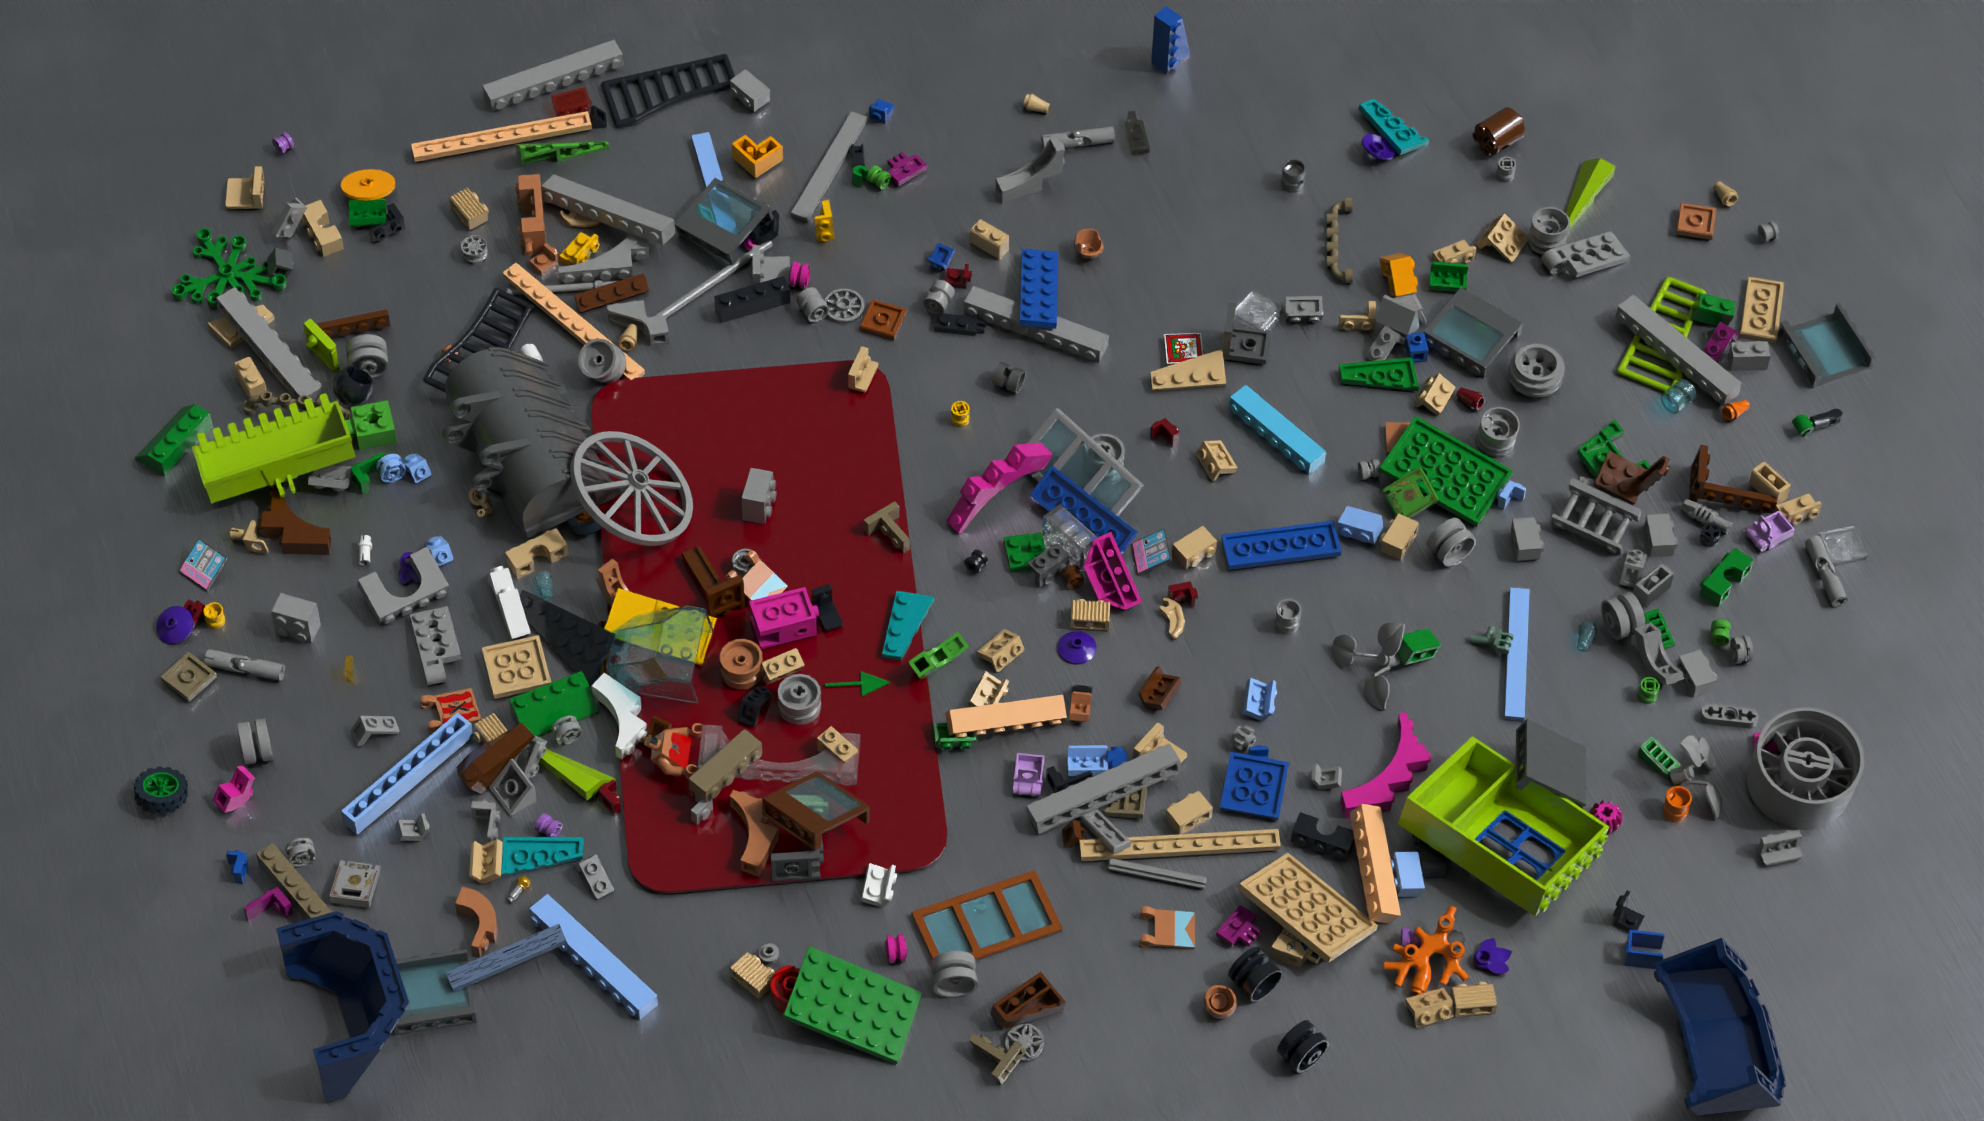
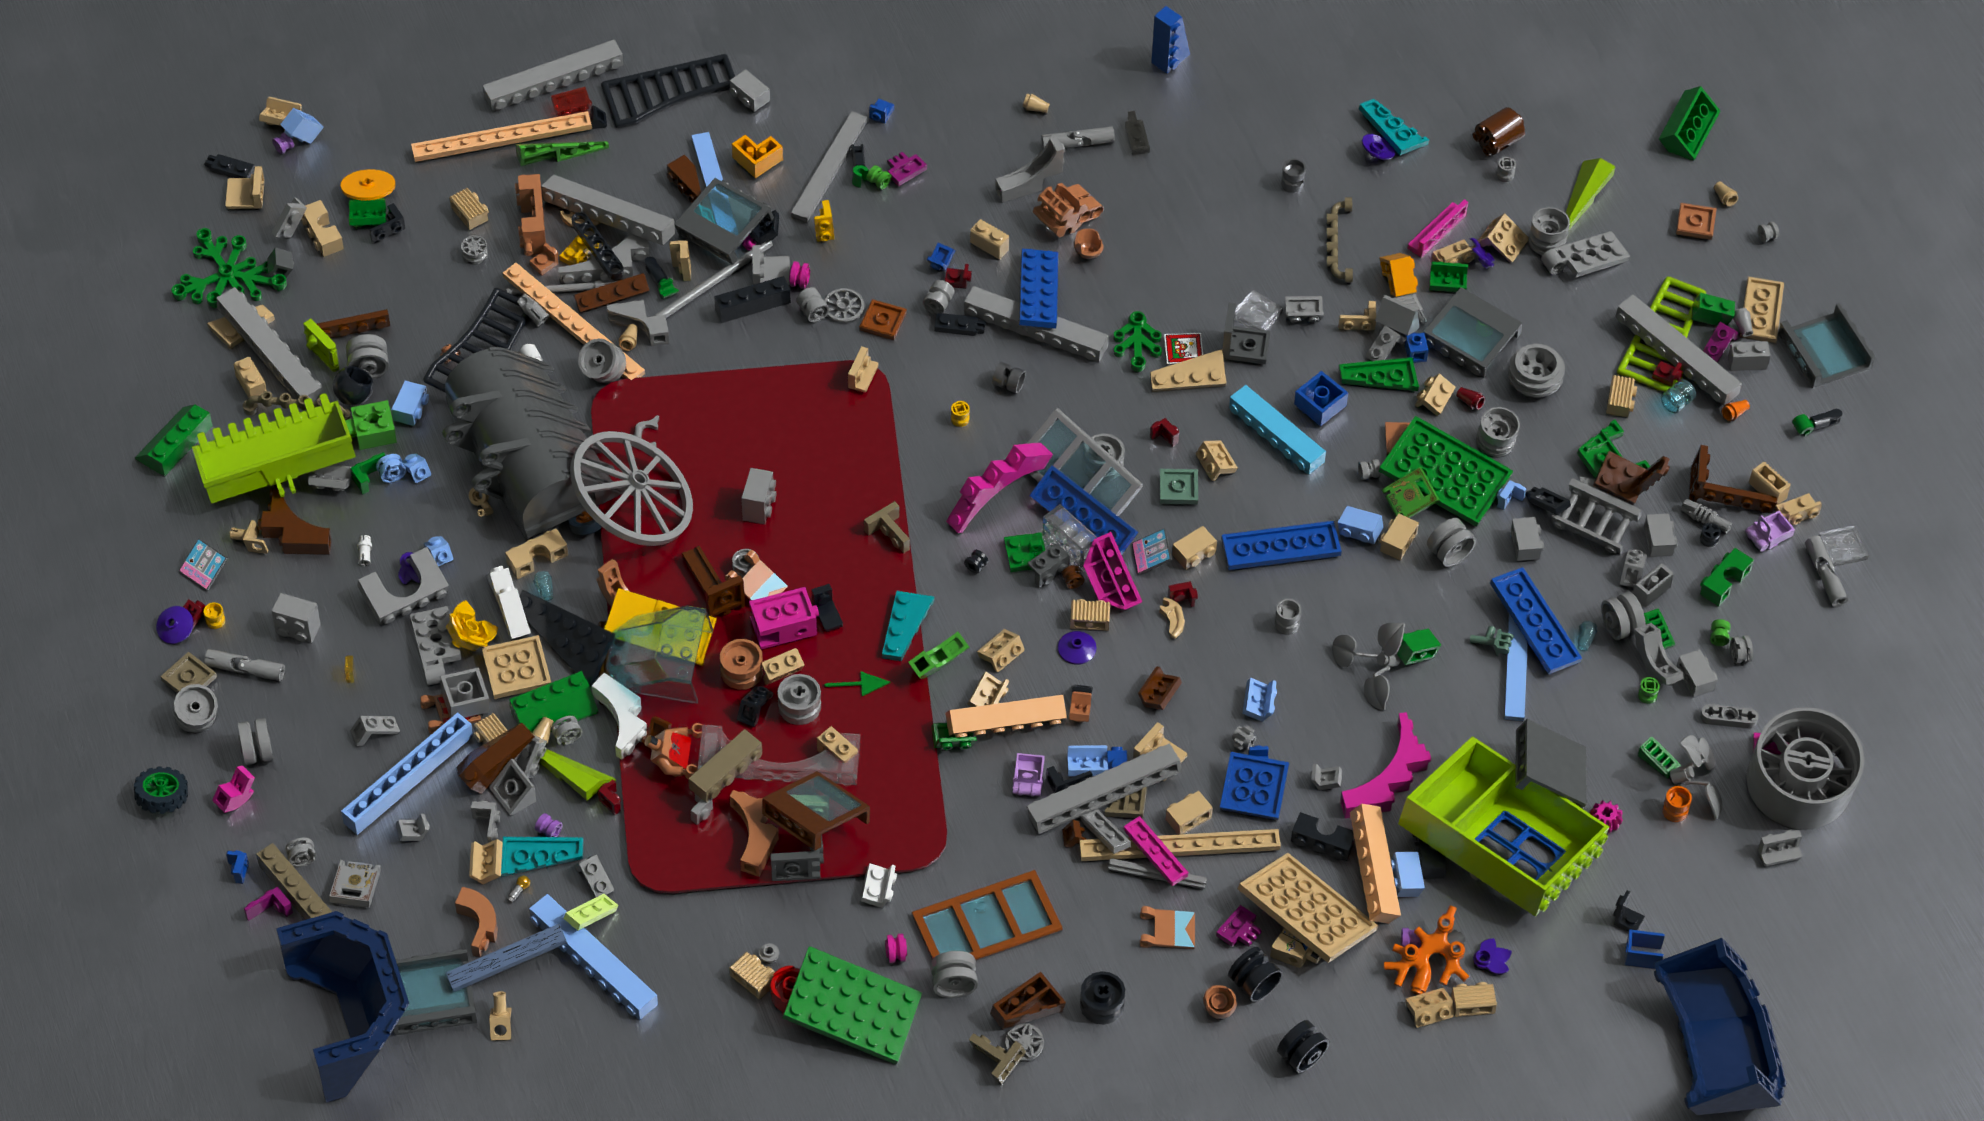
(195, 697): none -> light grey wheel
(229, 166): none -> black hinge
(277, 110): none -> tan bracket
(301, 126): none -> light blue brick
(410, 403): none -> light blue brick
(464, 693): none -> light grey brick
(467, 631): none -> yellow brick
(500, 1016): none -> tan bracket
(533, 310): none -> light grey hinge
(543, 729): none -> tan cone
(590, 912): none -> yellowish green plate
(598, 253): none -> black beam
(646, 424): none -> light grey helmet
(664, 283): none -> piece
(681, 258): none -> tan bracket
(684, 175): none -> reddish brown slope
(1066, 208): none -> nougat connector
(1102, 997): none -> black wheel
(1137, 321): none -> green plant
(1155, 851): none -> dark pink plate
(1179, 486): none -> sand green plate
(1321, 398): none -> blue brick
(1438, 228): none -> dark pink fence
(1485, 258): none -> dark purple plate
(1535, 620): none -> blue plate
(1548, 500): none -> black hinge
(1620, 396): none -> tan brick
(1667, 374): none -> dark red bracket
(1690, 123): none -> green slope
(1743, 320): none -> light grey cone

